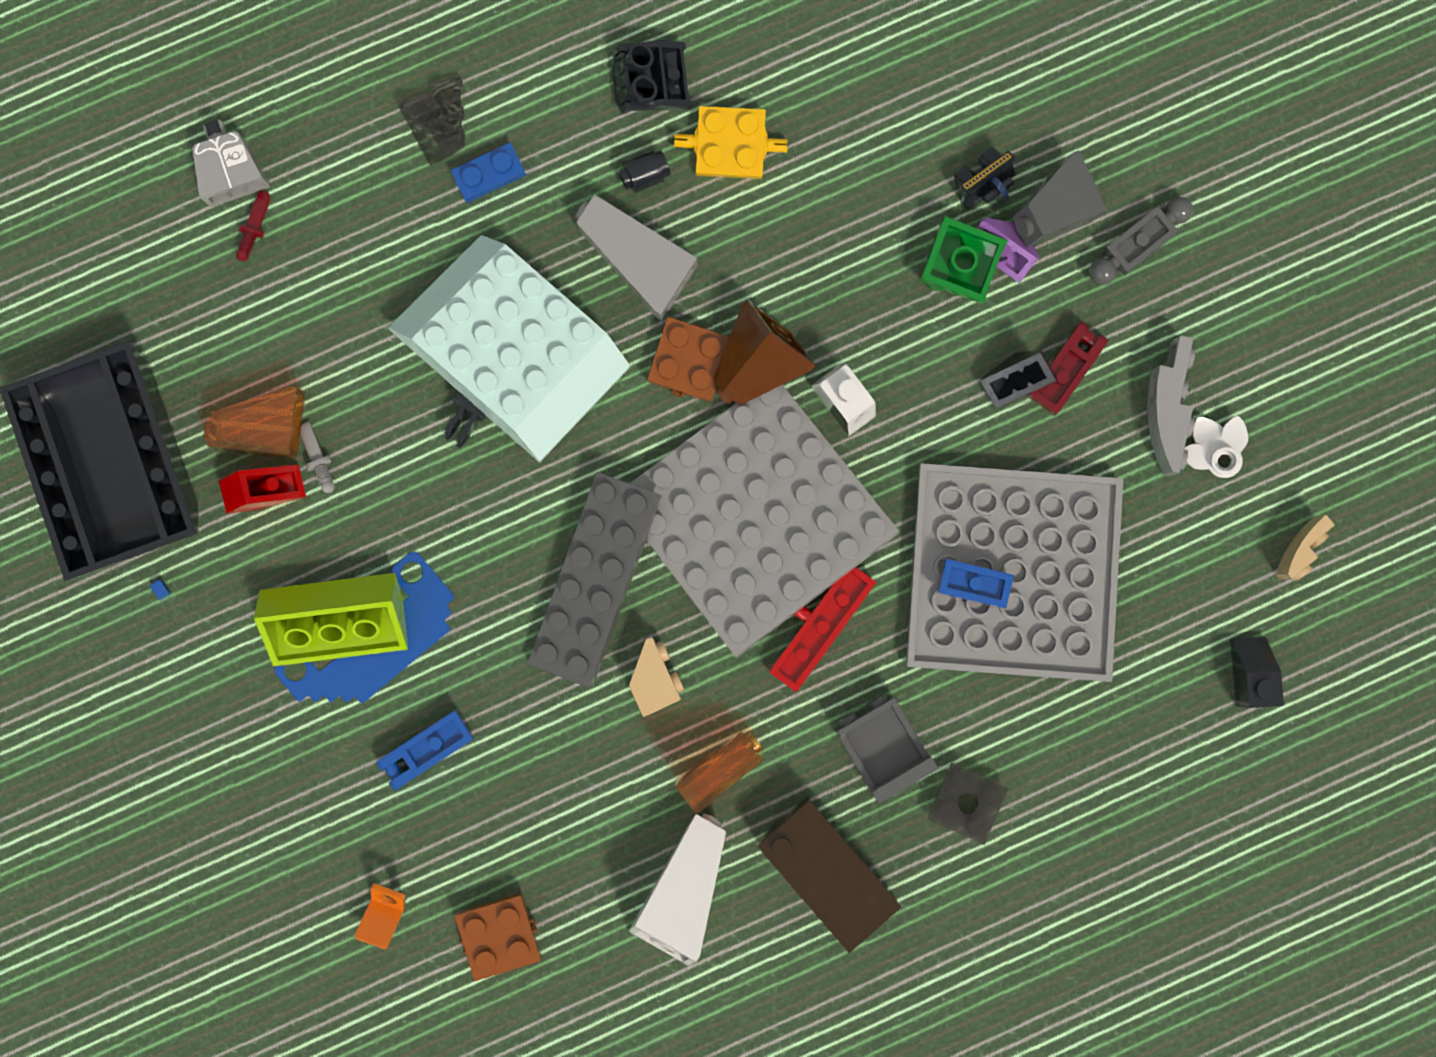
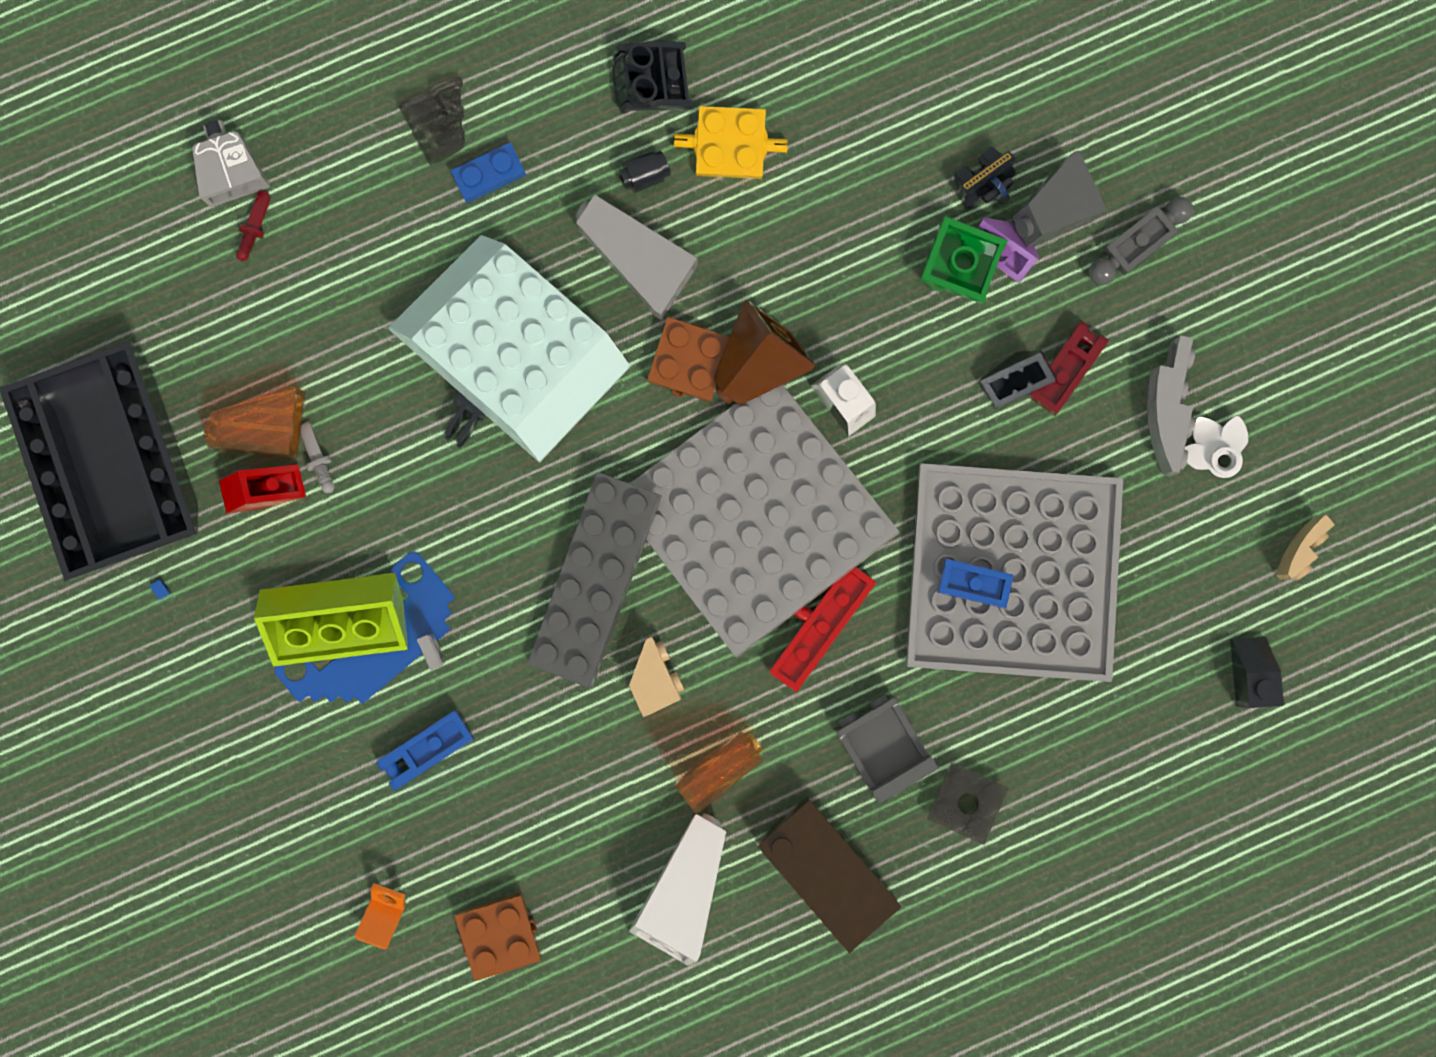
(431, 651): none -> light grey tile

